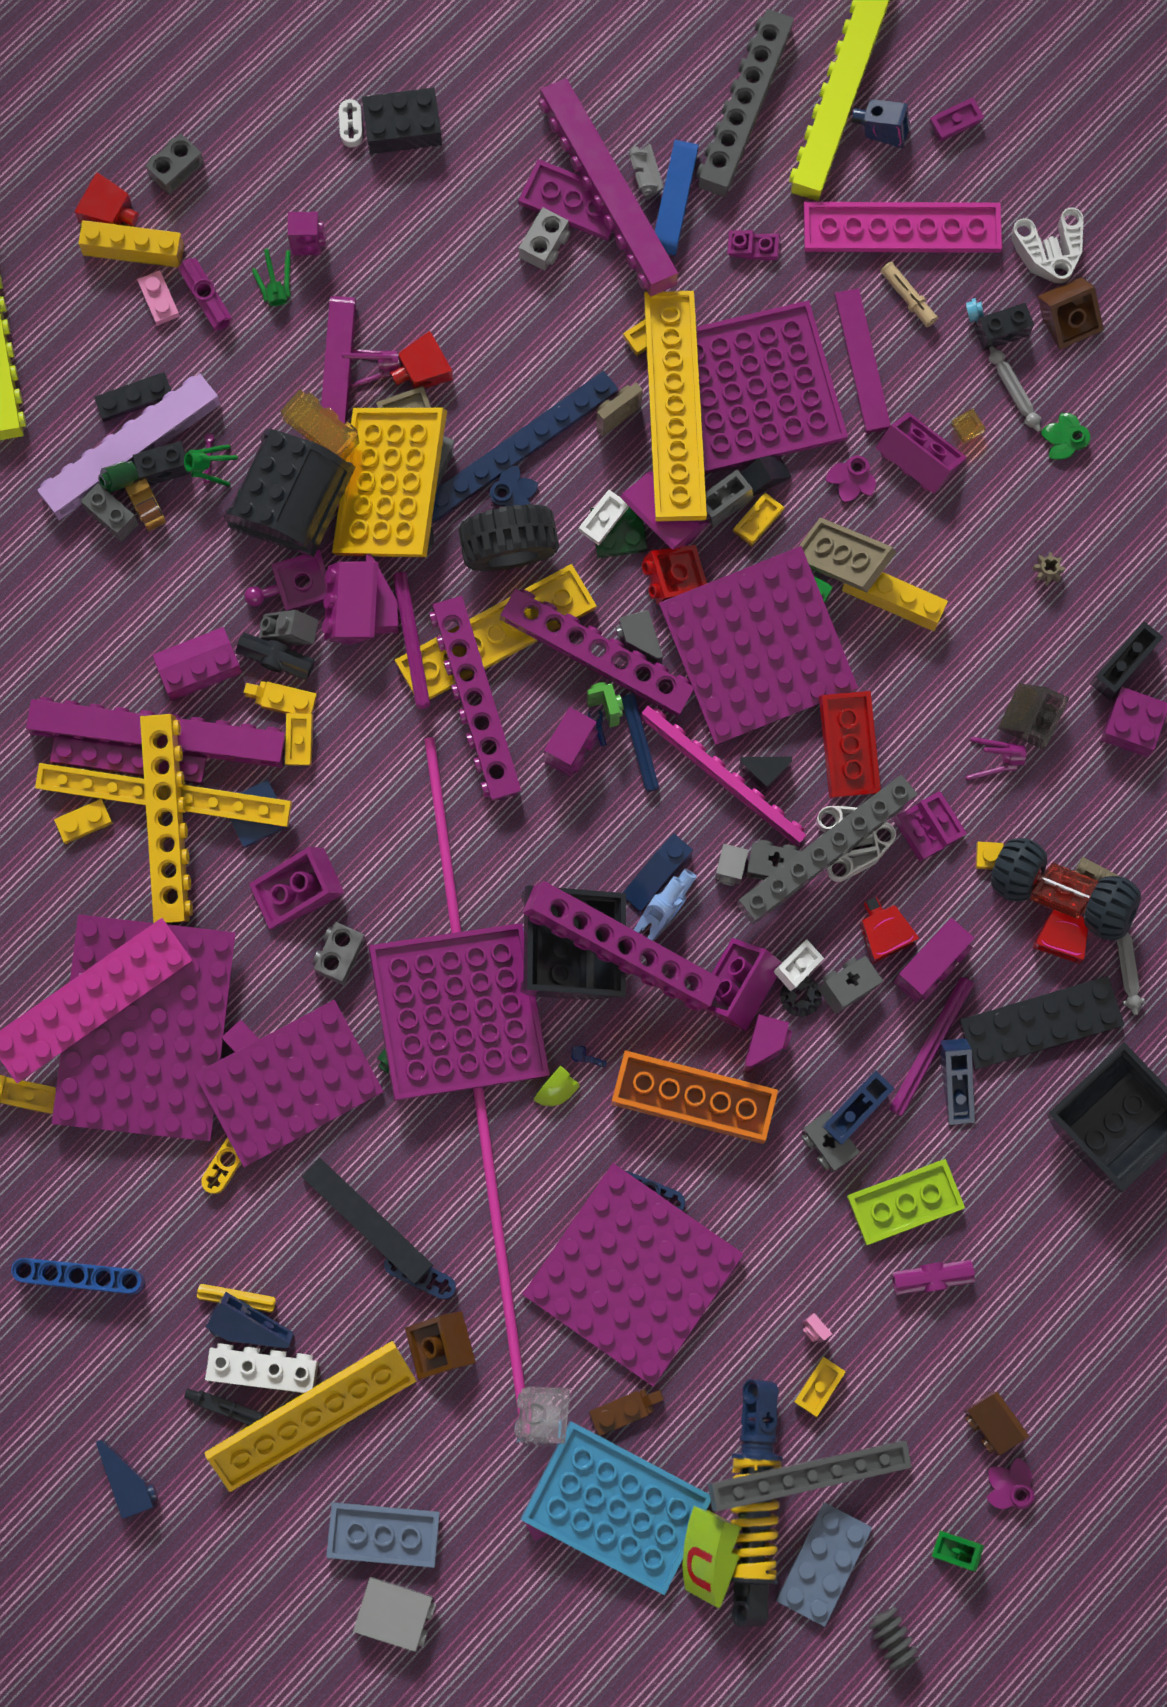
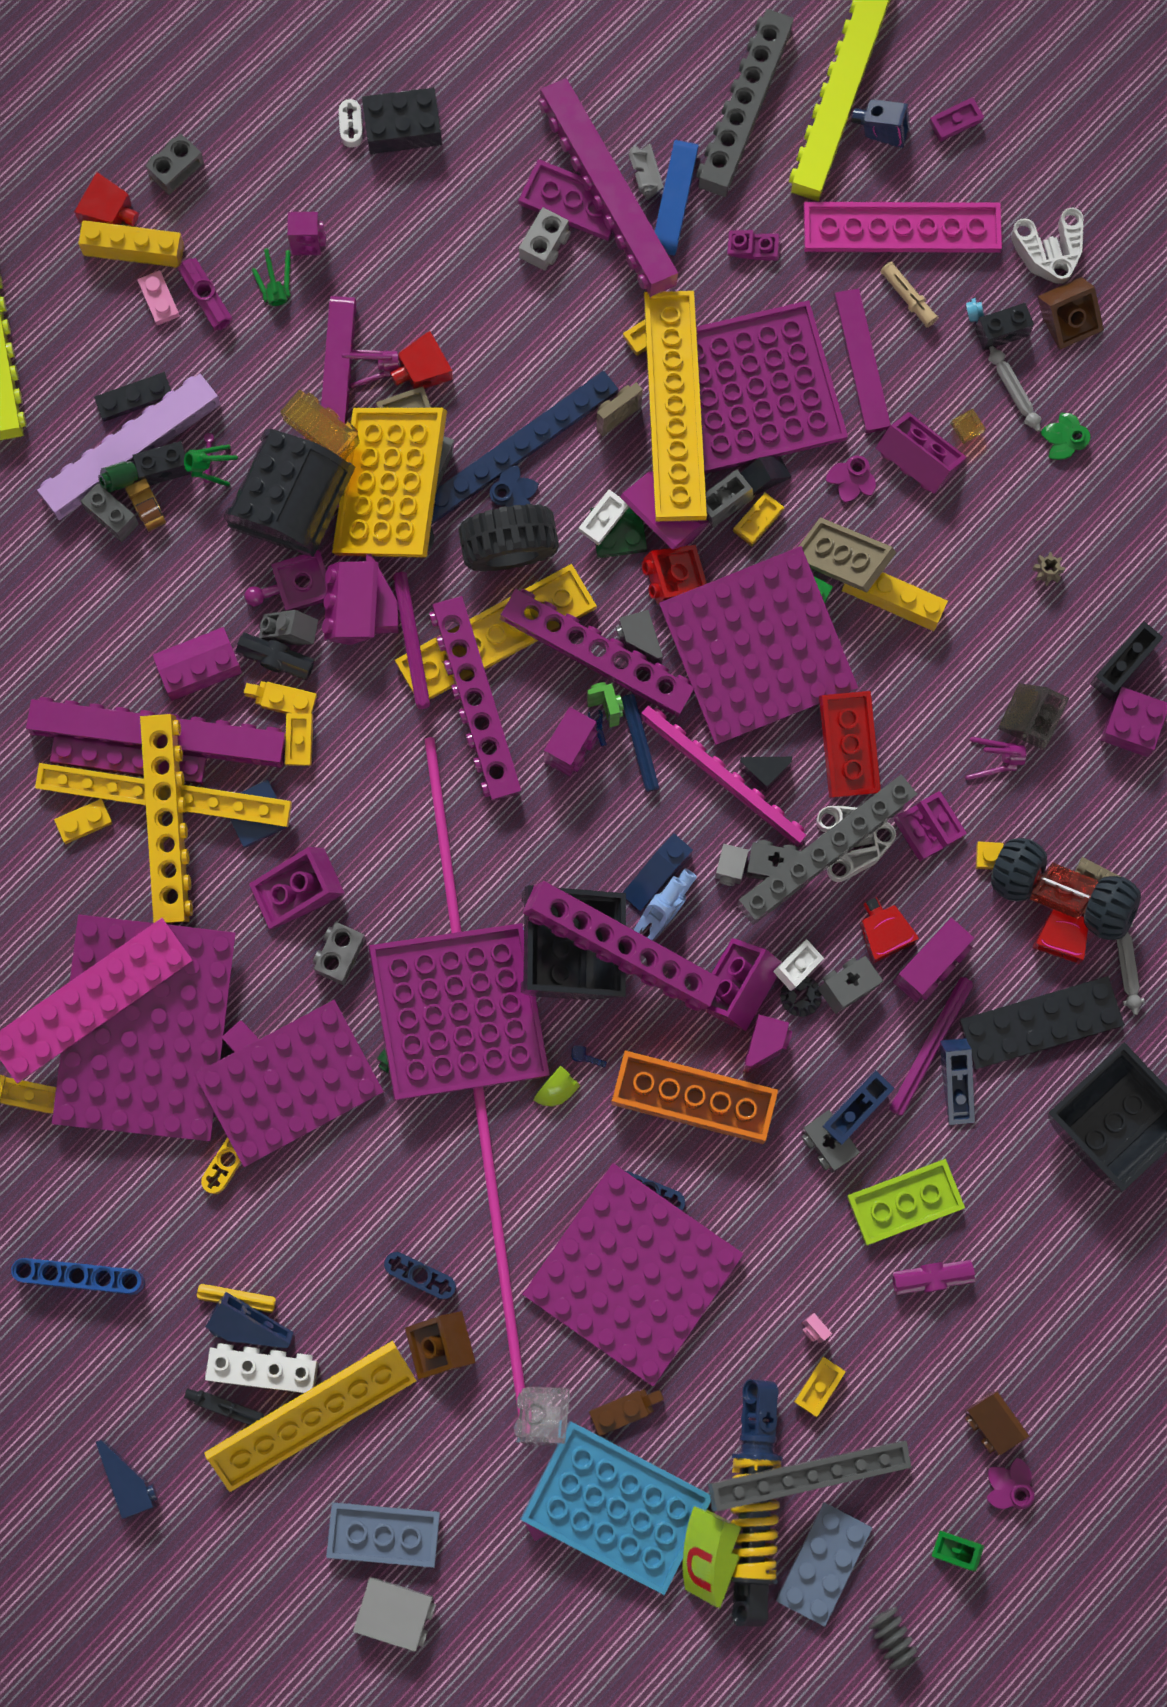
(367, 1221): black tile -> none

